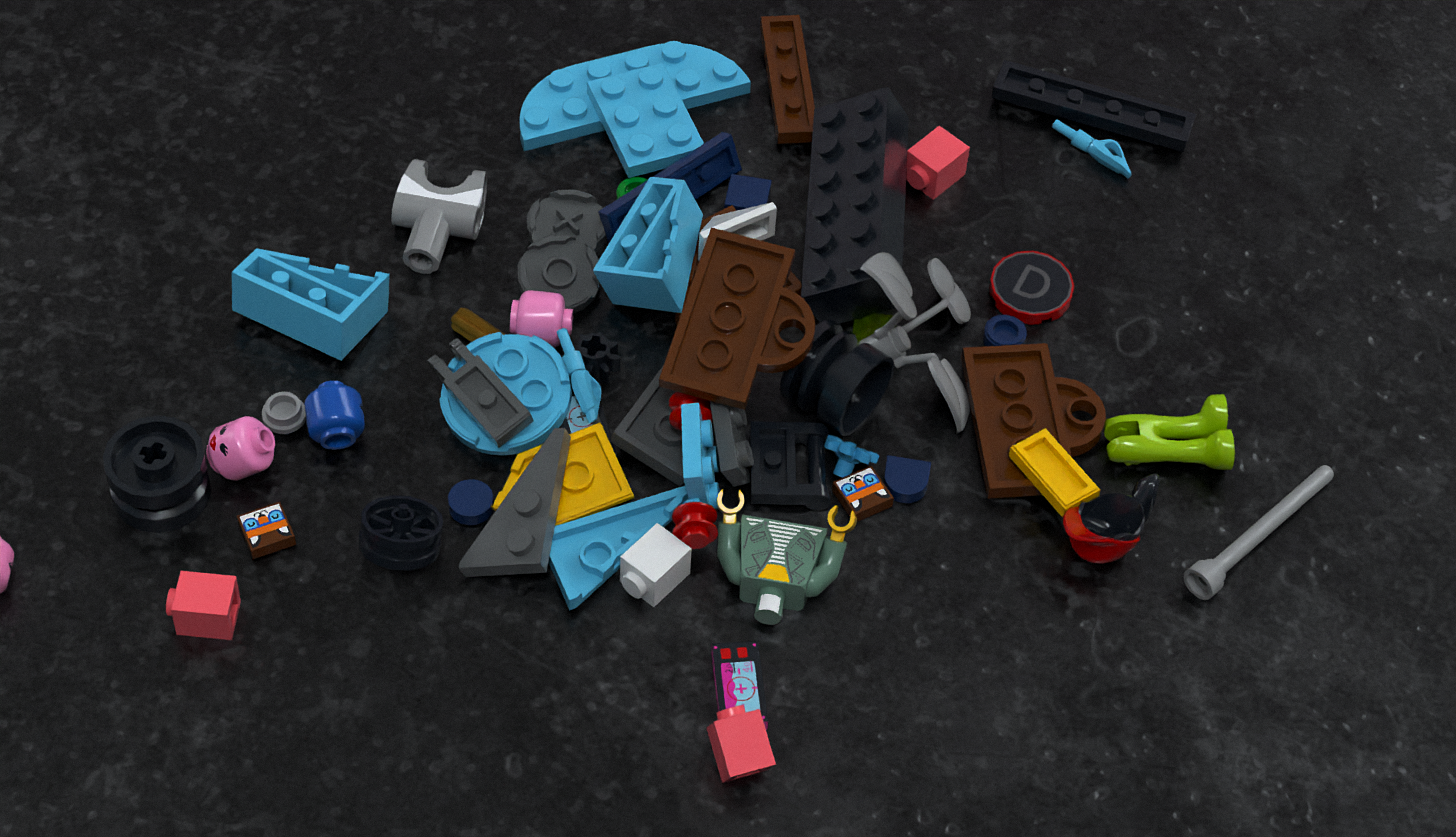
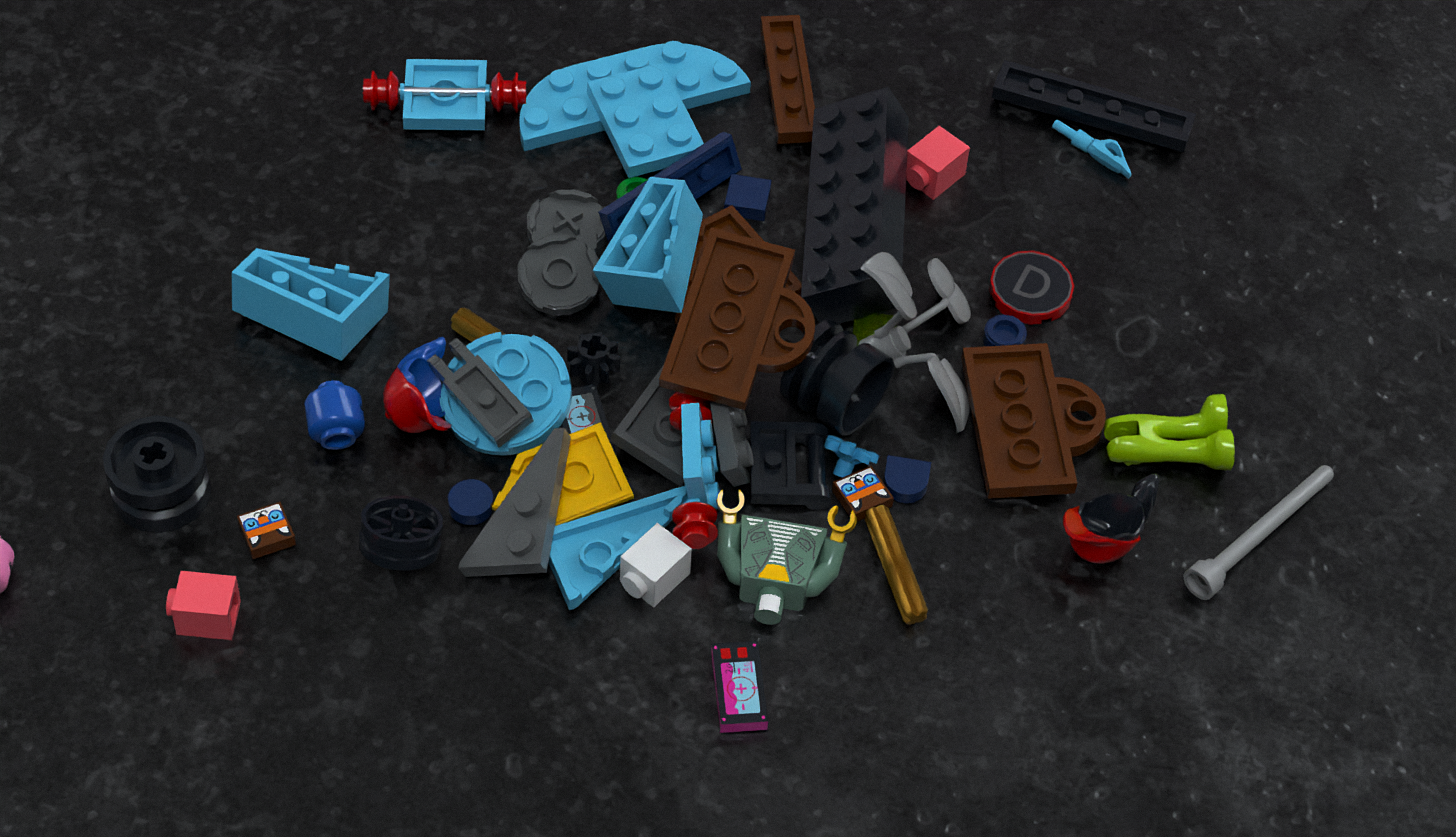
(240, 448): bright pink head -> none
(283, 413): light grey plate -> none
(415, 391): none -> hair
(436, 214): light grey connector -> none
(444, 93): none -> medium azure plate
(540, 315): bright pink head -> none
(584, 385): medium azure hand -> none
(740, 743): coral brick -> none
(752, 222): white slope -> none
(896, 564): none -> pearl gold axle
(1053, 471): yellow tile -> none

